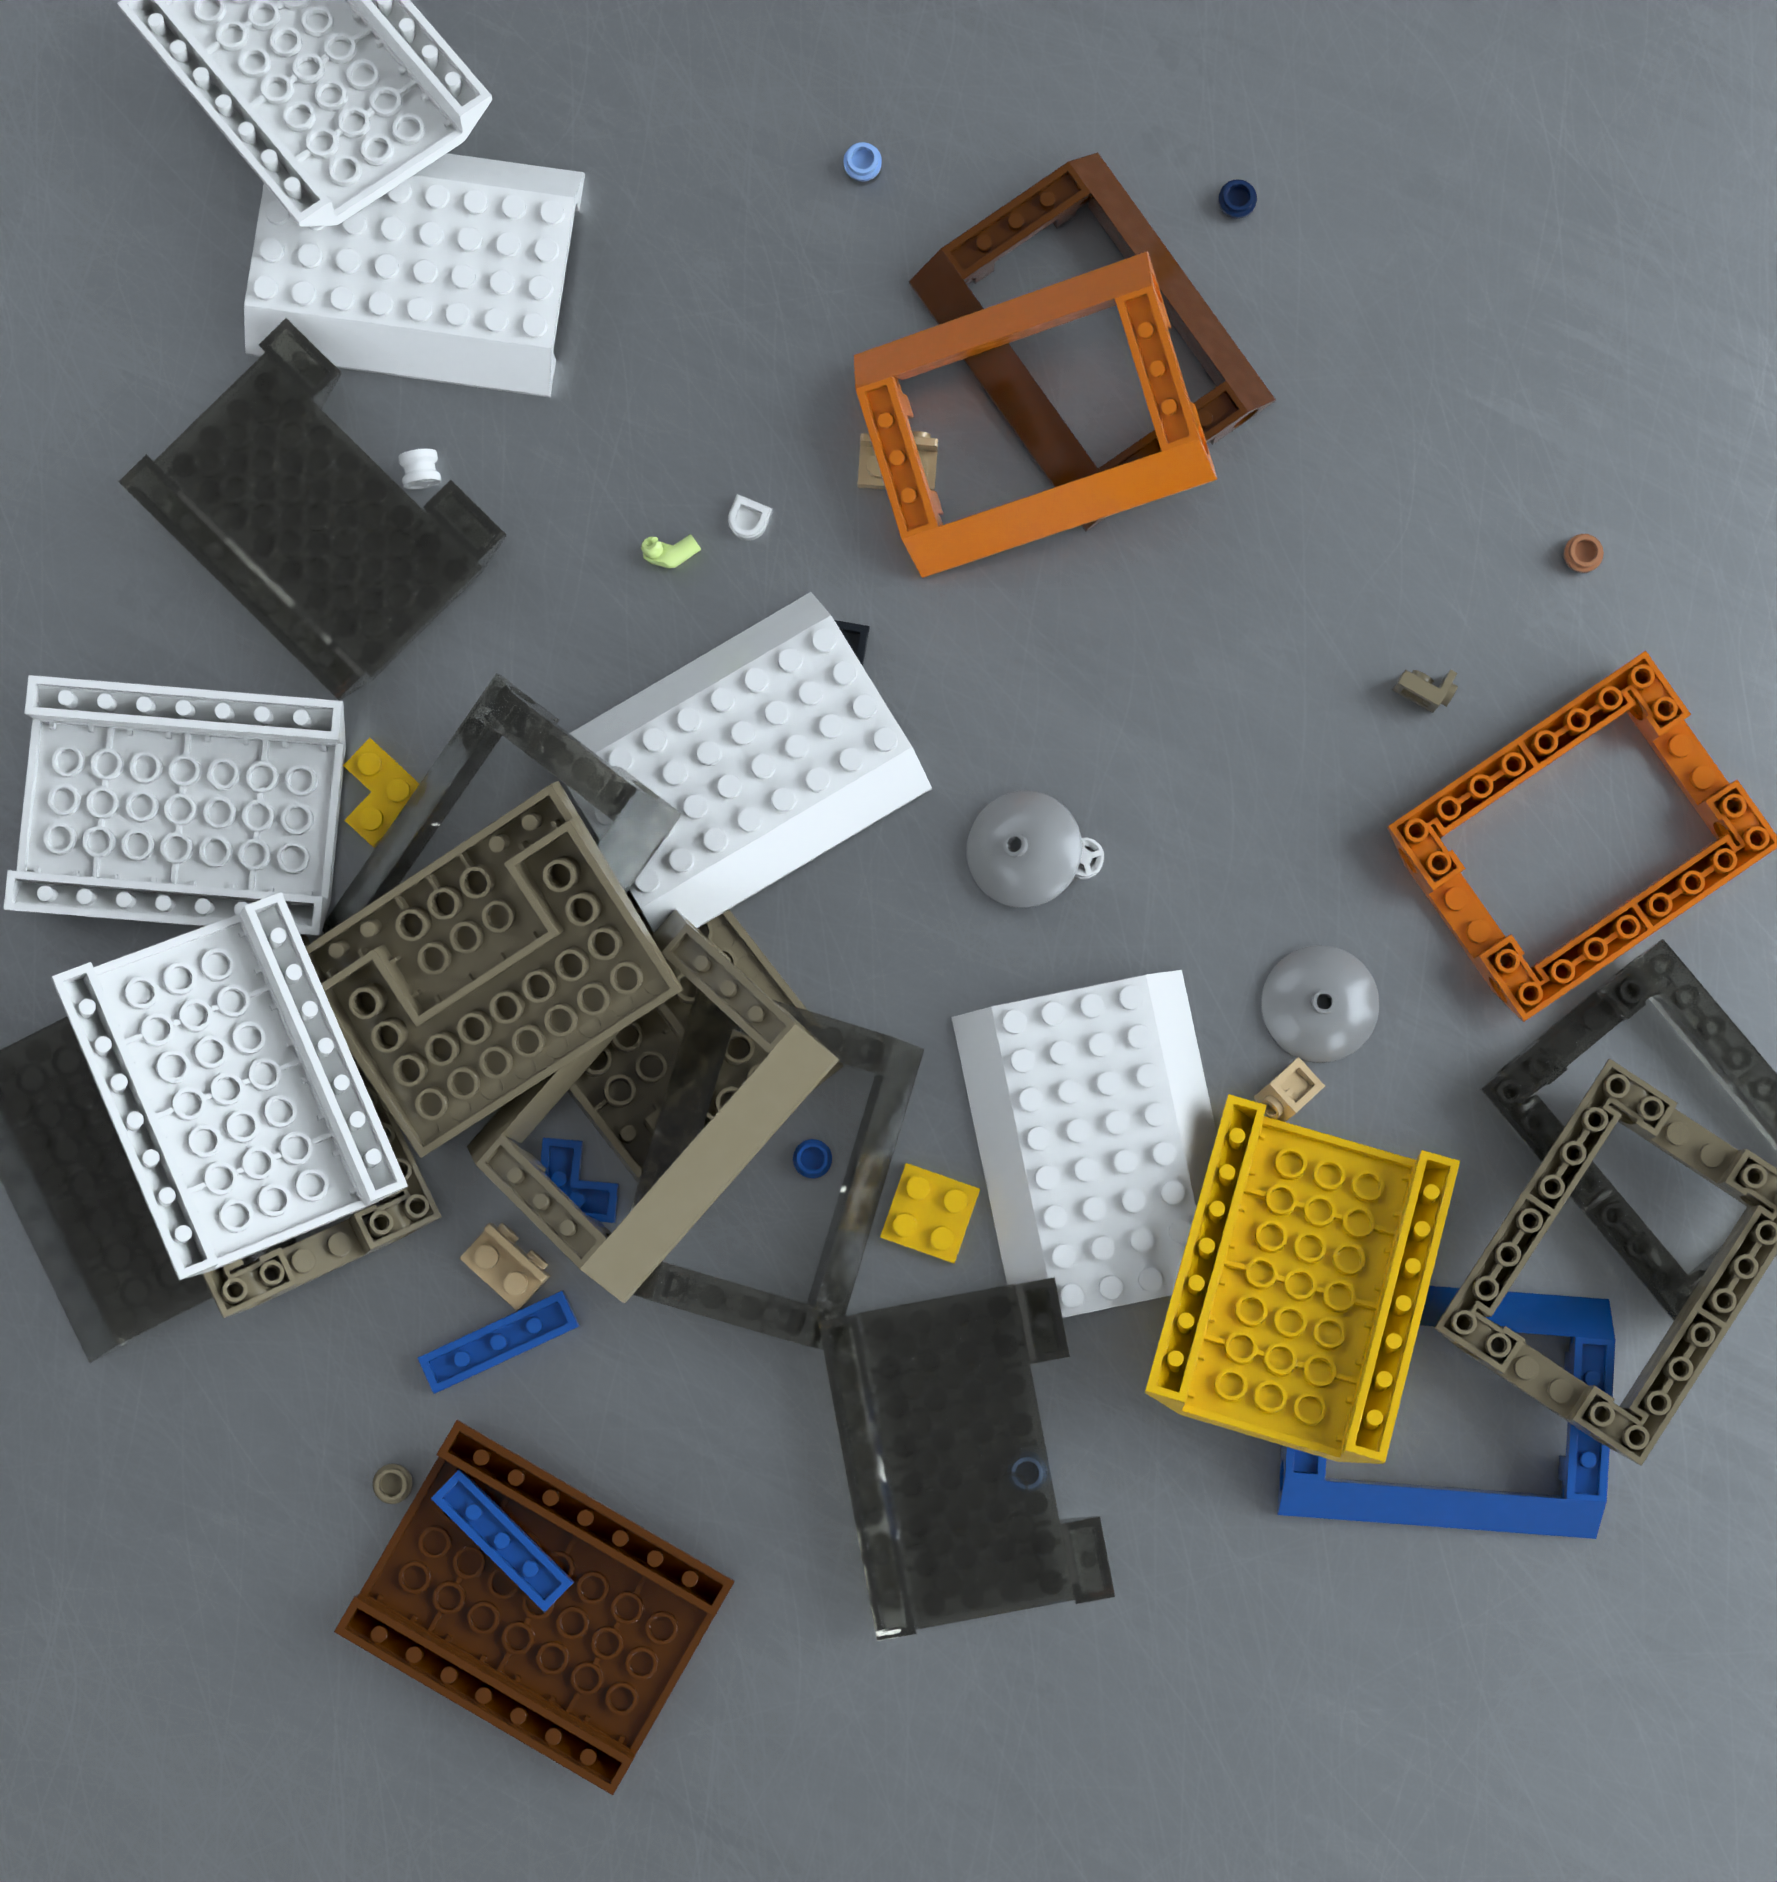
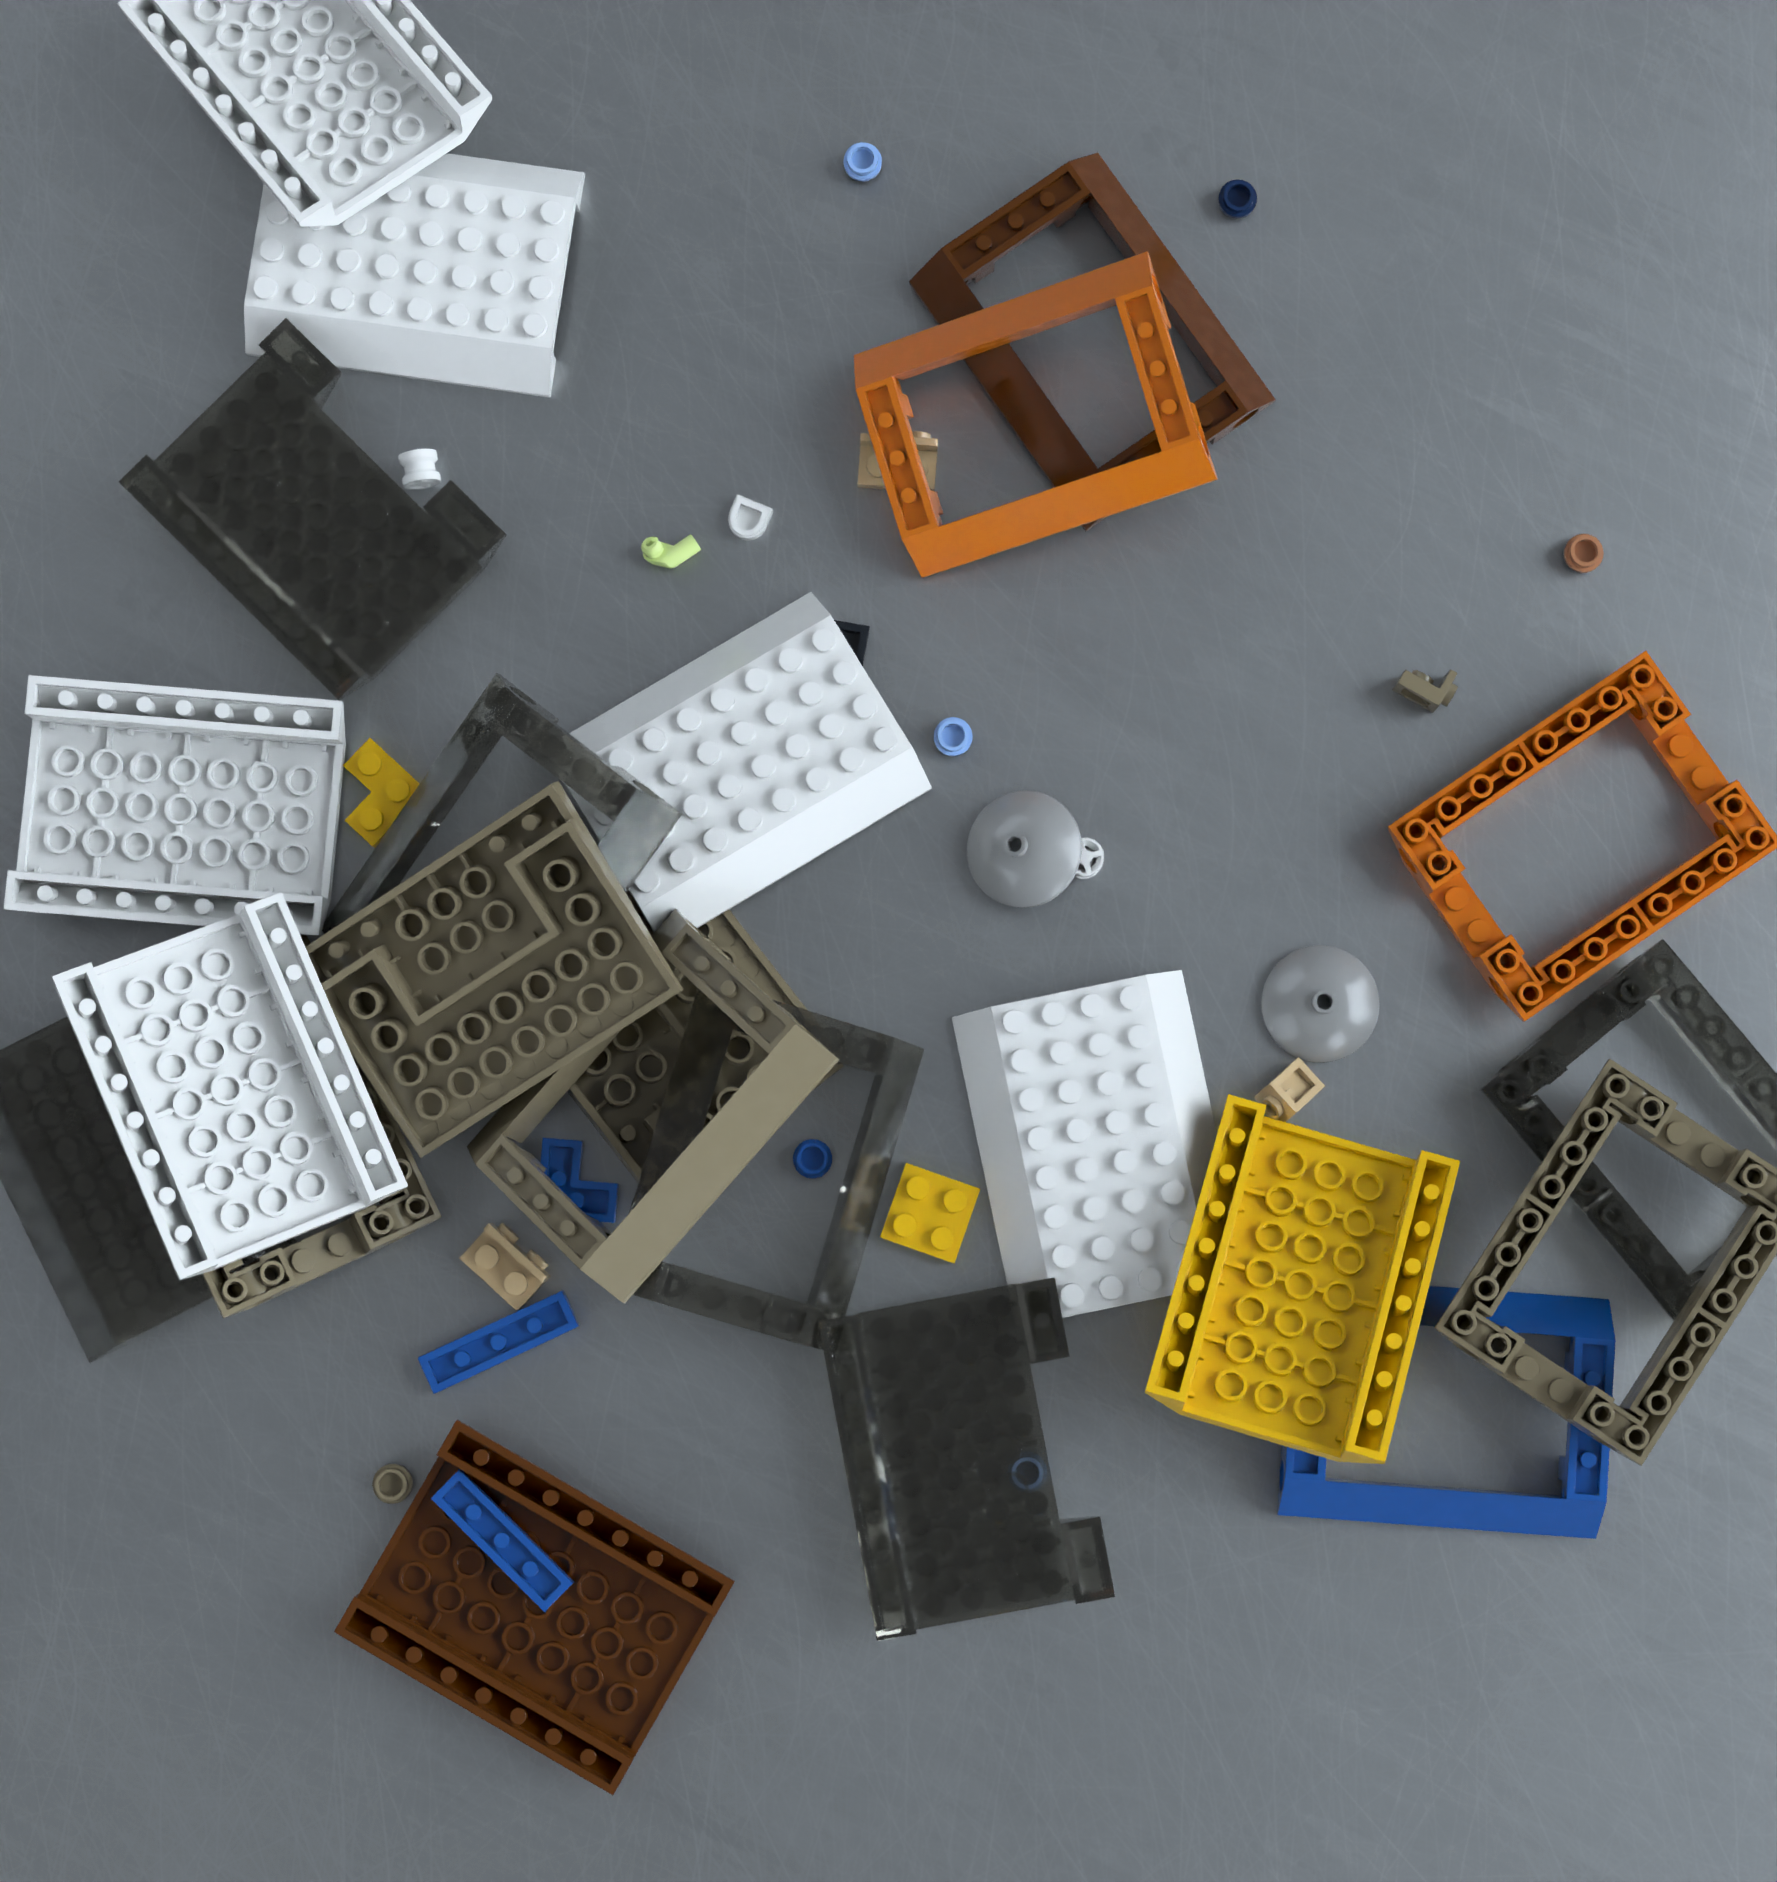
(952, 736): none -> light blue plate

